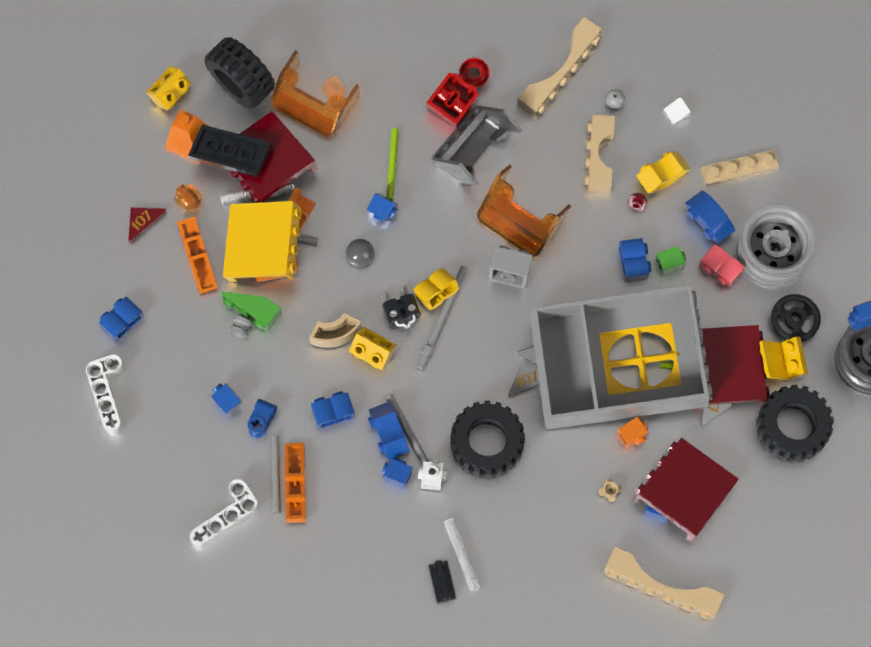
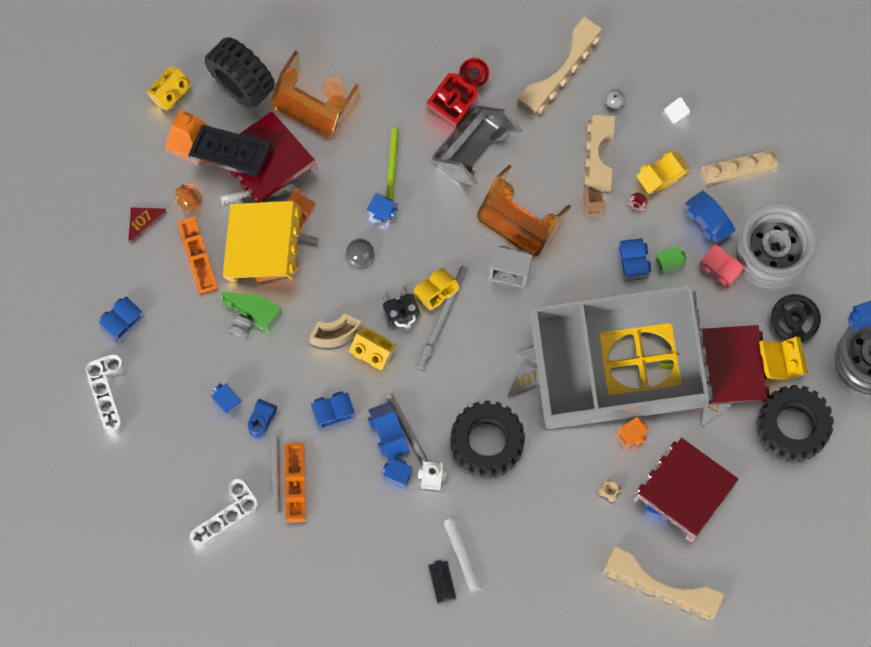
(593, 203): none -> medium nougat panel

